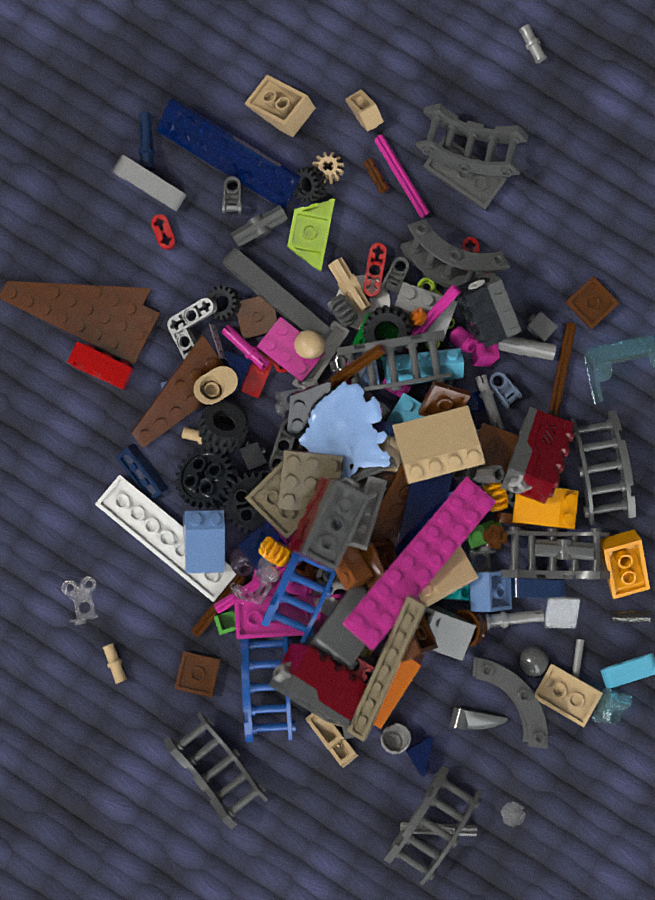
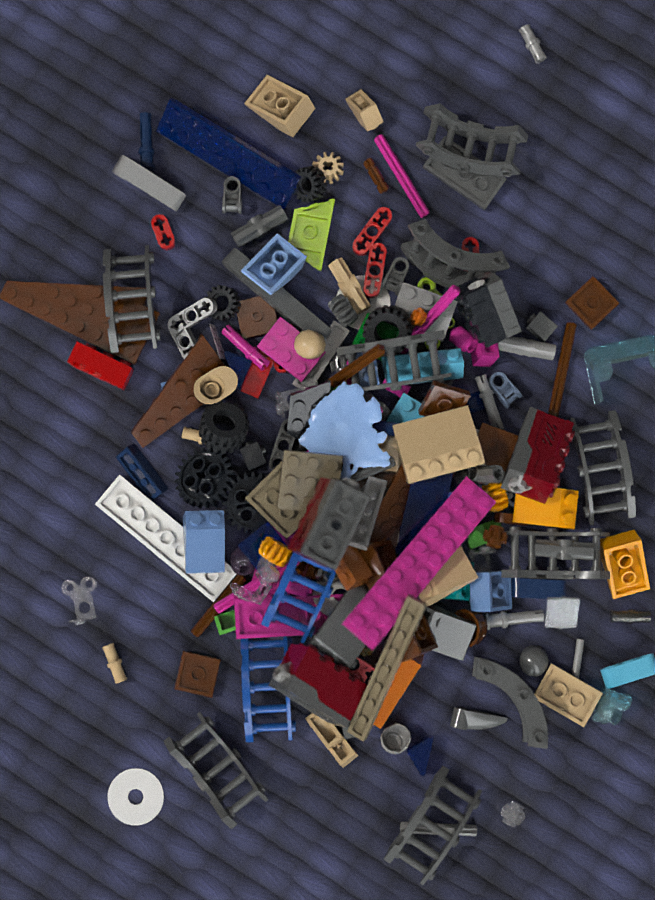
(112, 296): none -> dark grey fence
(152, 796): none -> white sticker
(274, 264): none -> light blue slope
(376, 217): none -> red beam

